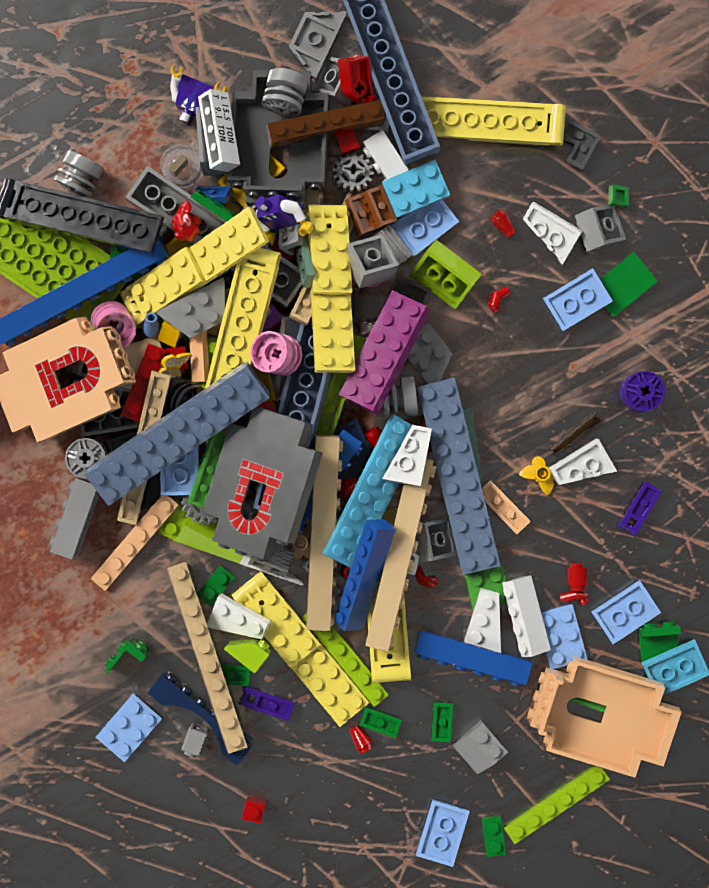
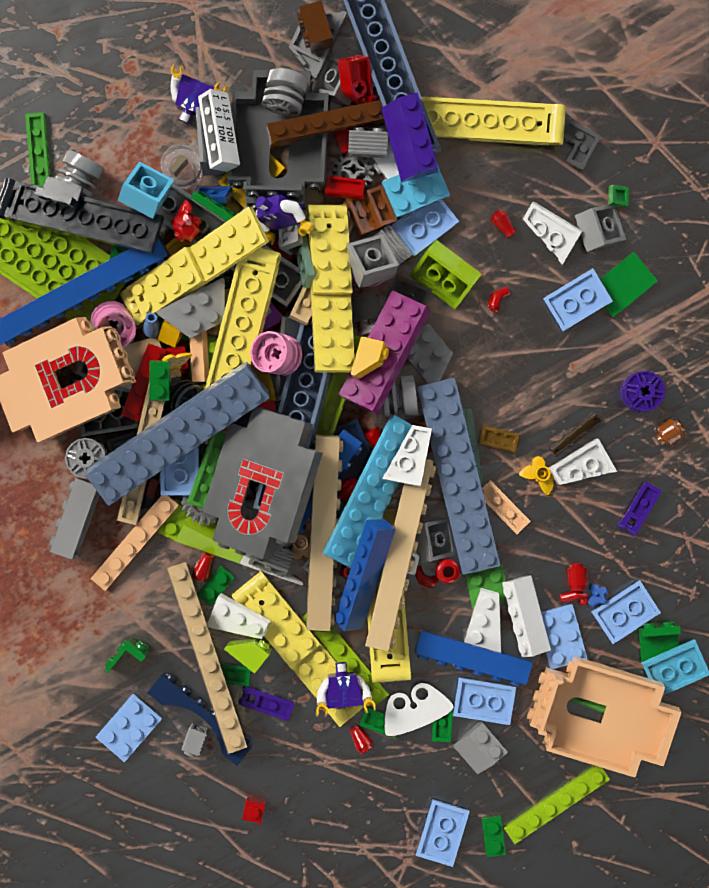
(37, 148): none -> bright green tile
(60, 192): none -> panel
(145, 190): none -> medium azure brick
(152, 488): none -> clear red tile
(159, 380): none -> green plate
(203, 568): none -> red cone
(316, 27): none -> reddish brown brick
(343, 690): none -> torso
(345, 187): none -> red tile
(368, 143): none -> light grey brick
(369, 356): none -> yellow slope
(409, 138): none -> dark purple slope
(409, 719): none -> white piece
(447, 571): none -> red head
(484, 701): none -> light blue plate
(499, 438): none -> pearl gold plate
(598, 595): none -> blue piece
(671, 432): none -> dark orange head

